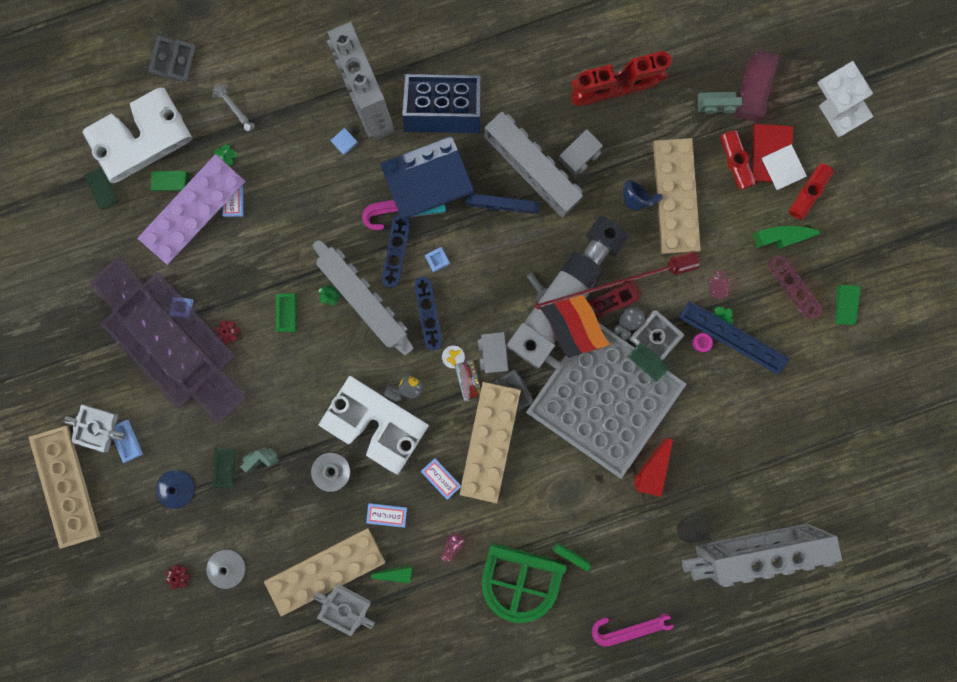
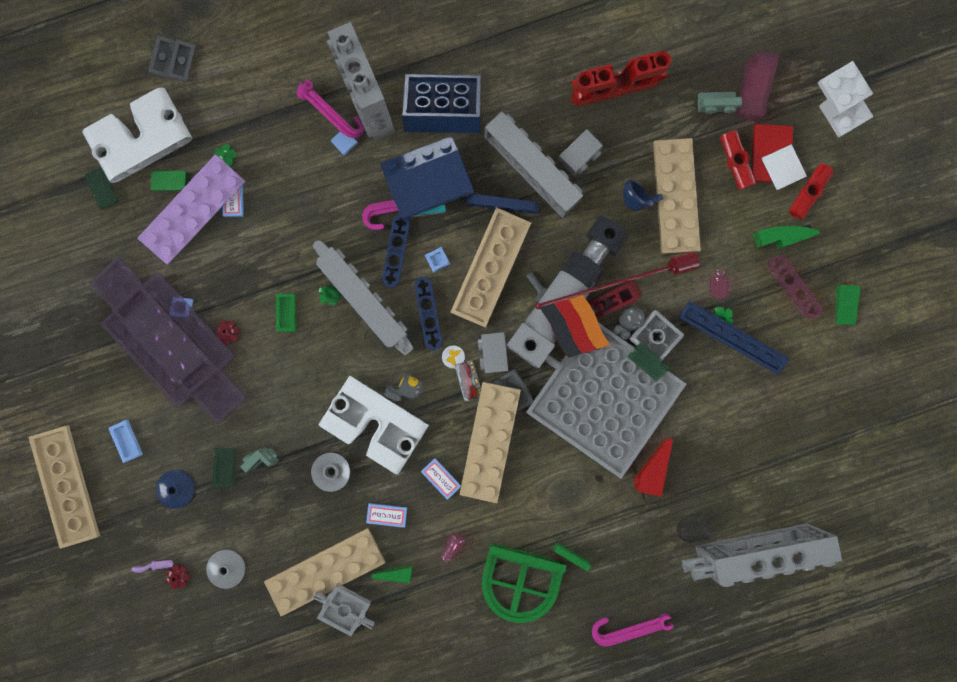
(94, 428): light grey plate -> none
(154, 565): none -> lavender piece
(220, 91): light grey piece -> none
(306, 92): none -> dark pink piece
(490, 267): none -> tan plate
(702, 342): dark pink tile -> none

